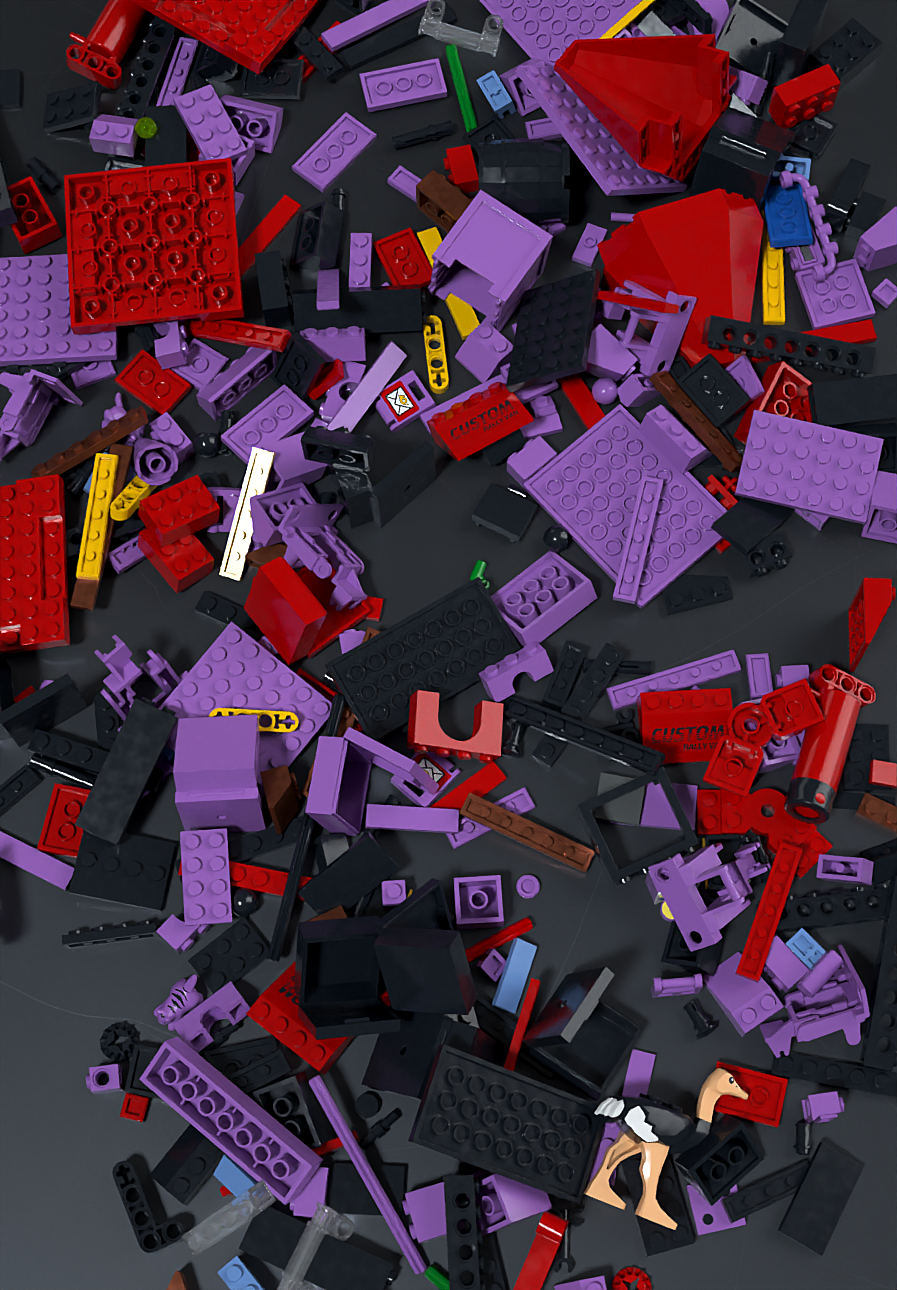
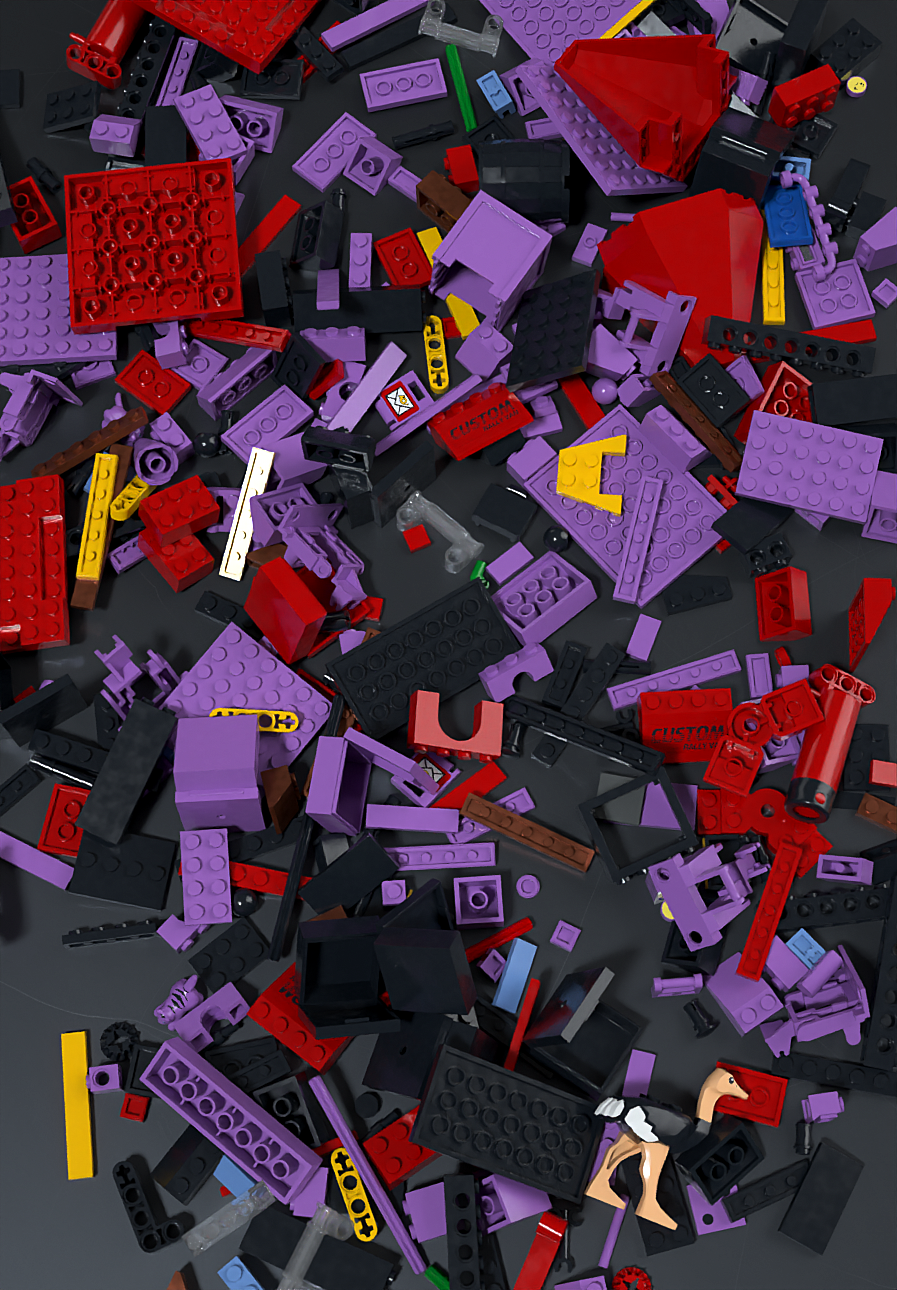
(77, 1106): none -> yellow tile
(146, 128): clear neon green tile -> none
(335, 622): none -> black piece
(352, 1195): none -> yellow beam
(371, 164): none -> medium lavender slope
(394, 1155): none -> red brick
(416, 538): none -> red tile
(427, 413): none -> medium lavender tile
(443, 856): none -> medium lavender tile
(449, 328): none -> red tile
(463, 546): none -> clear piece
(509, 563): none -> medium lavender tile
(565, 936): none -> medium lavender tile
(581, 472): none -> yellow wing
(613, 1233): none -> medium lavender bar
(637, 301): red tile -> none
(643, 638): none -> medium lavender tile
(782, 657): none -> red tile
(783, 605): none -> red slope
(856, 86): none -> tile

